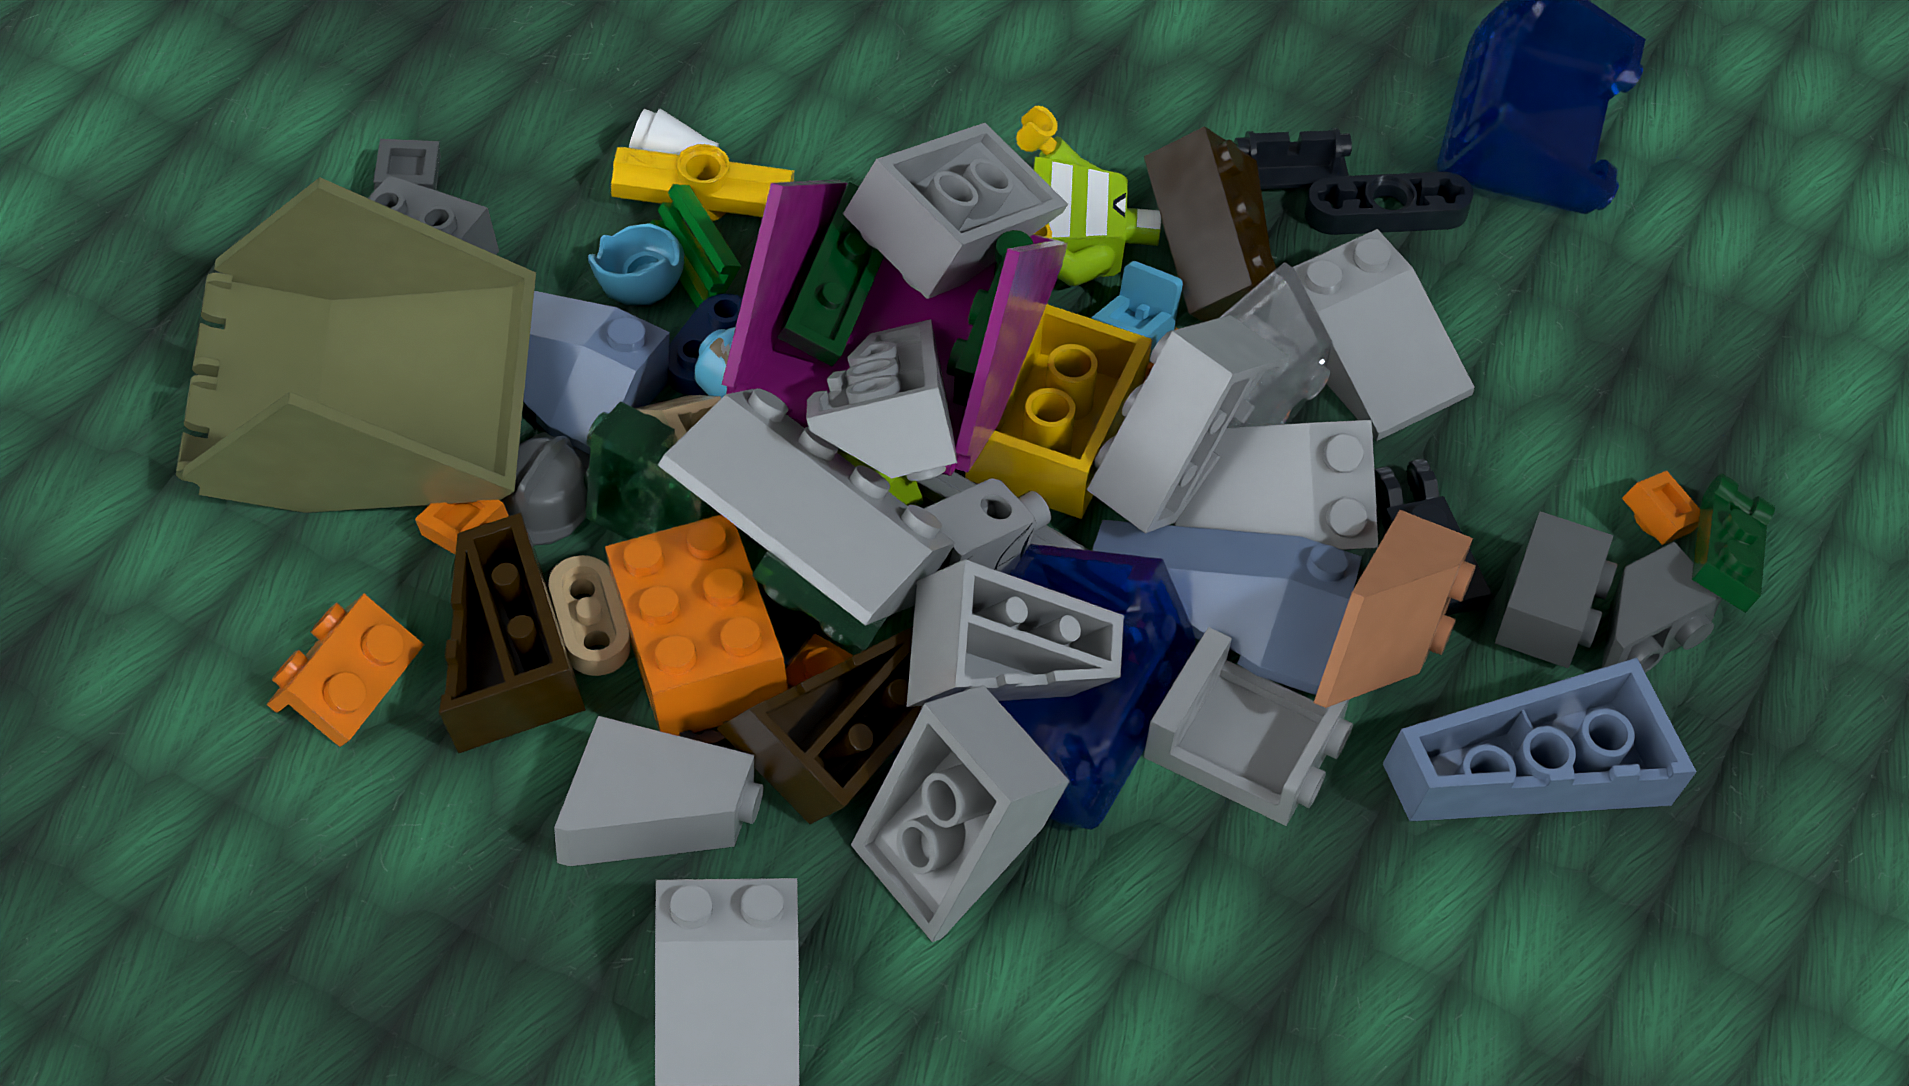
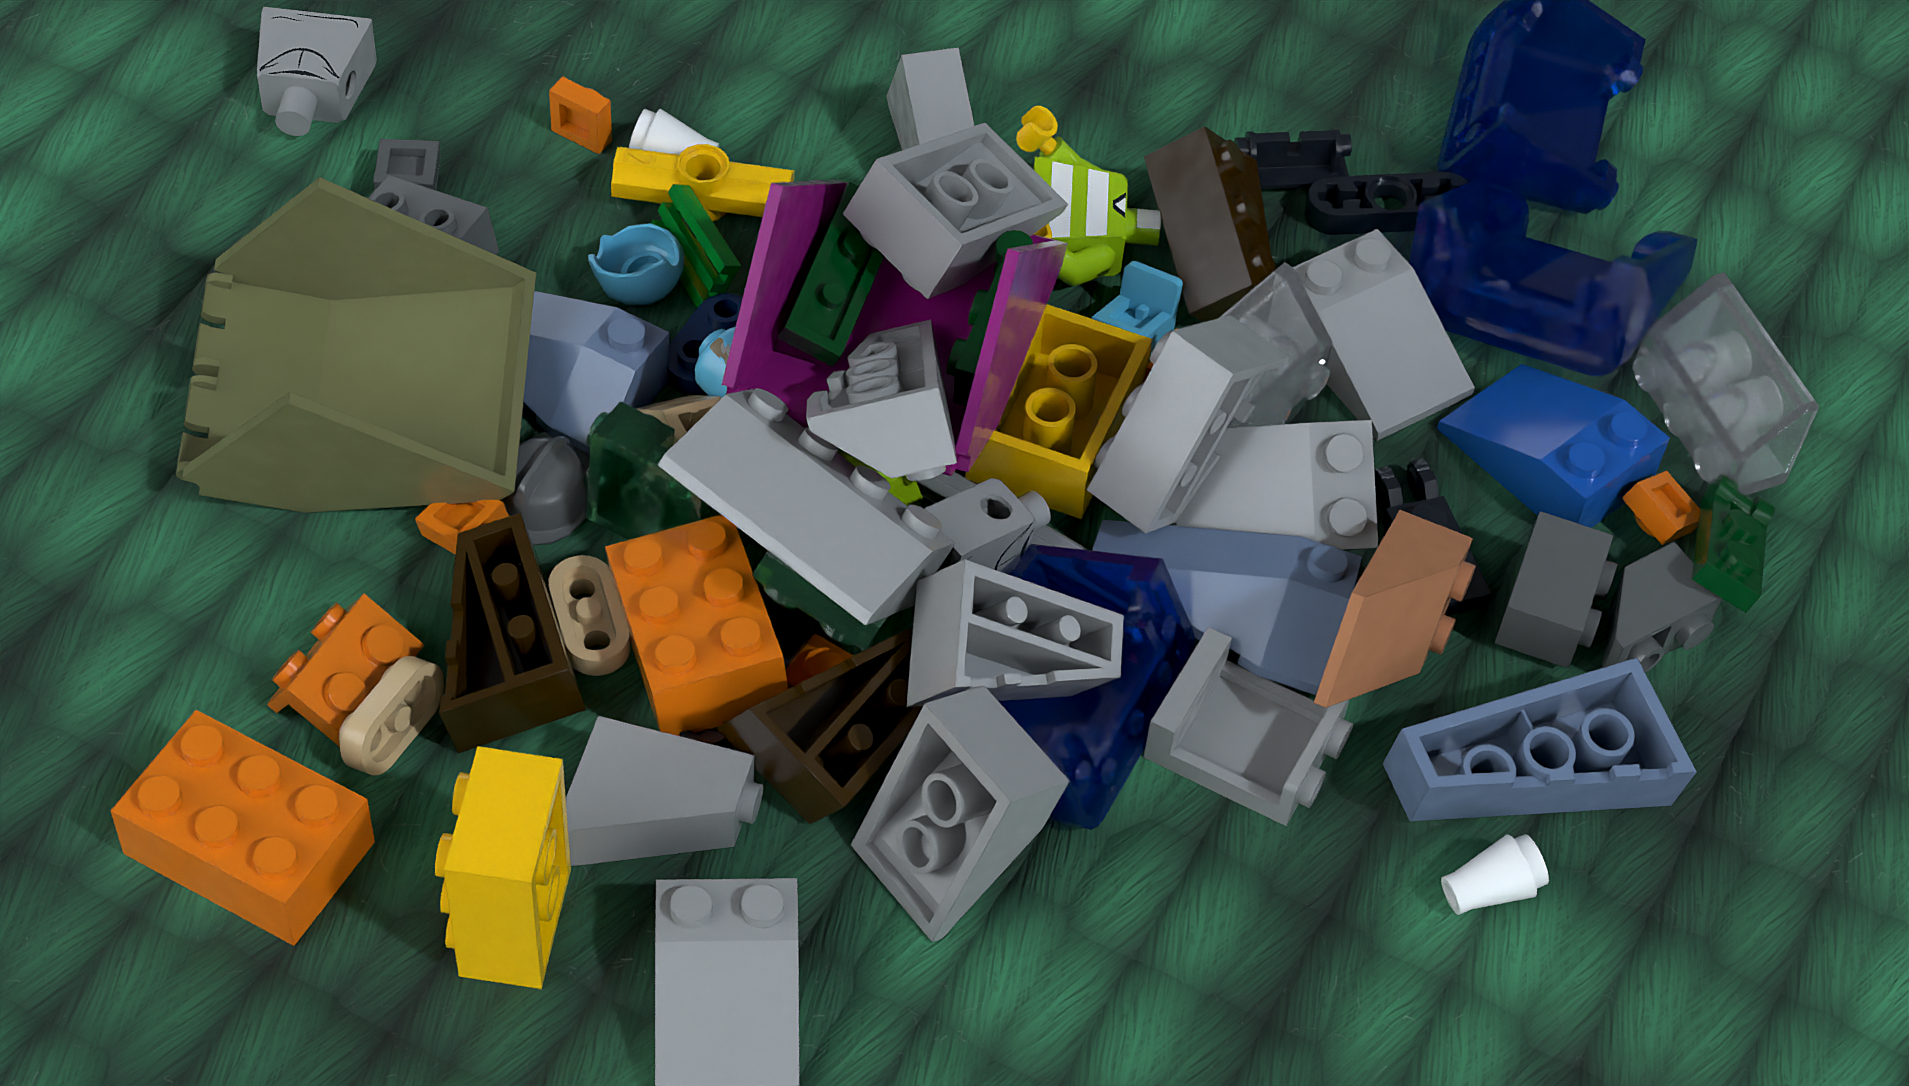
(244, 826): none -> orange brick
(312, 66): none -> light grey torso
(391, 715): none -> tan plate
(505, 866): none -> yellow brick
(580, 115): none -> orange plate
(929, 97): none -> light grey slope
(1498, 875): none -> white cone
(1536, 295): none -> clear blue windscreen
(1557, 443): none -> blue slope
(1726, 388): none -> clear slope

